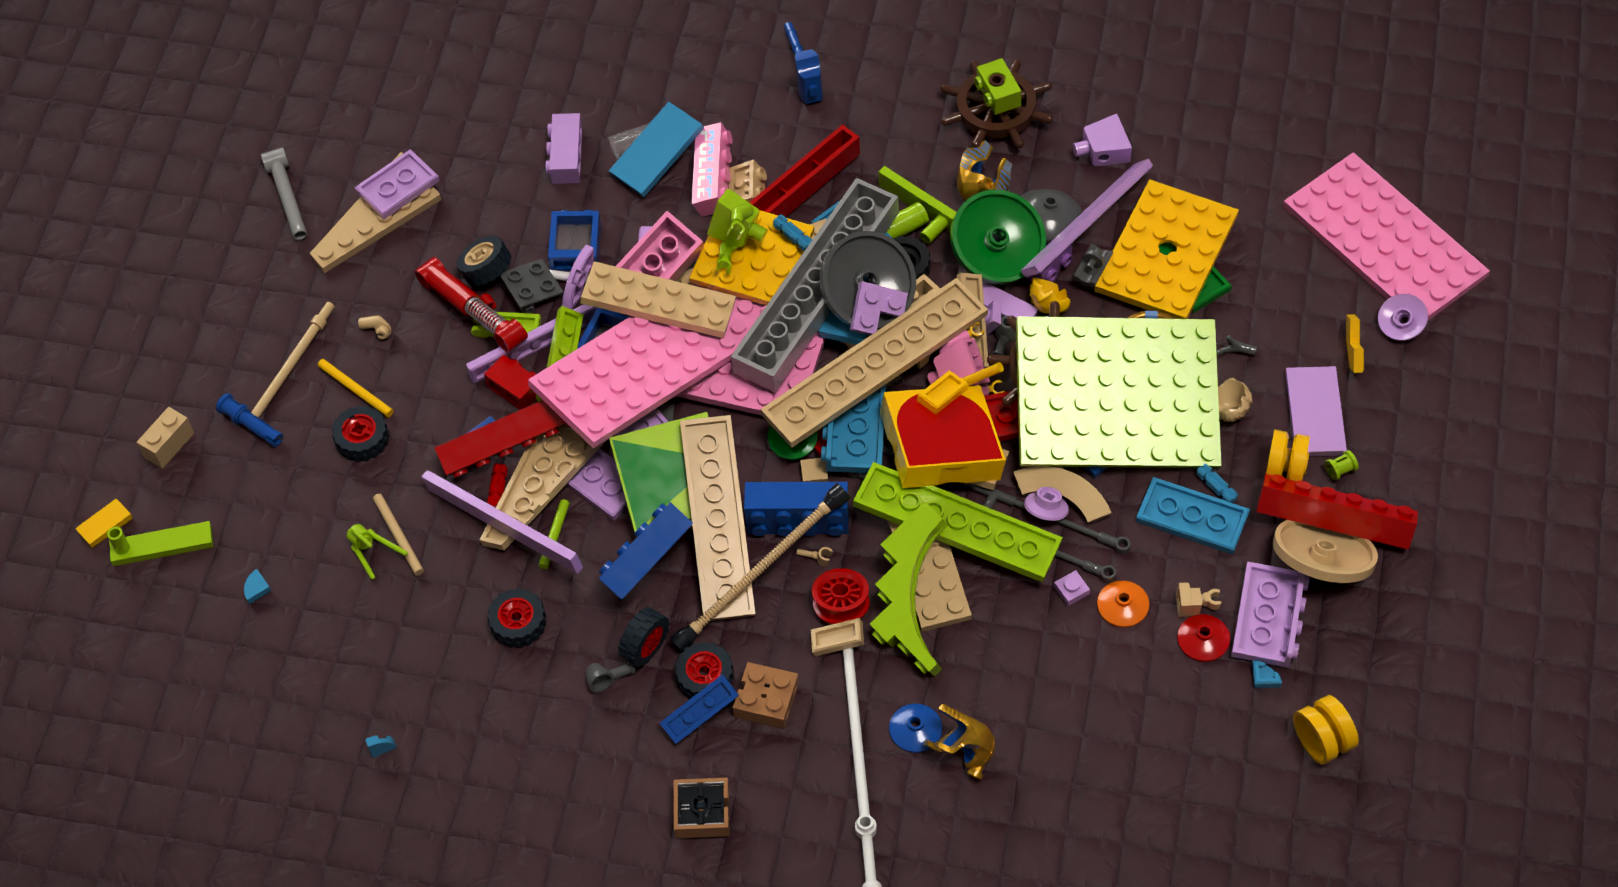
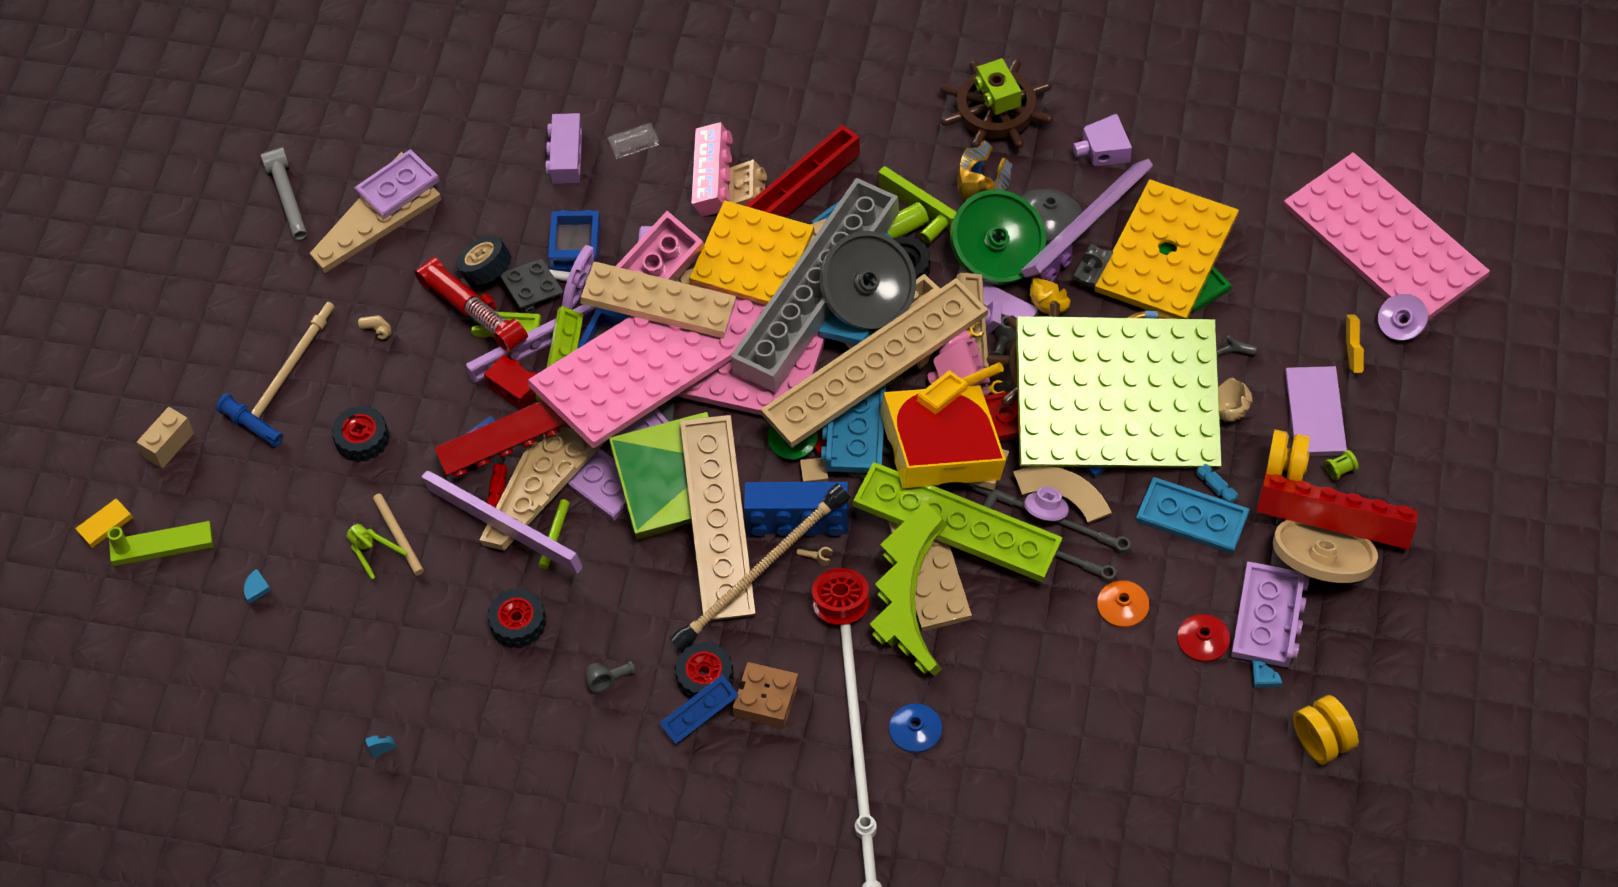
(355, 388): yellow bar -> none
(643, 636): black wheel -> none
(645, 551): blue brick -> none
(656, 149): dark azure tile -> none
(701, 808): piece -> none
(734, 224): lime torso -> none
(792, 232): dark azure axle -> none
(807, 68): blue piece -> none
(837, 637): tan tile -> none
(872, 301): lavender plate -> none
(971, 737): pearl gold piece -> none
(1071, 588): lavender plate -> none
(1191, 600): tan piece -> none

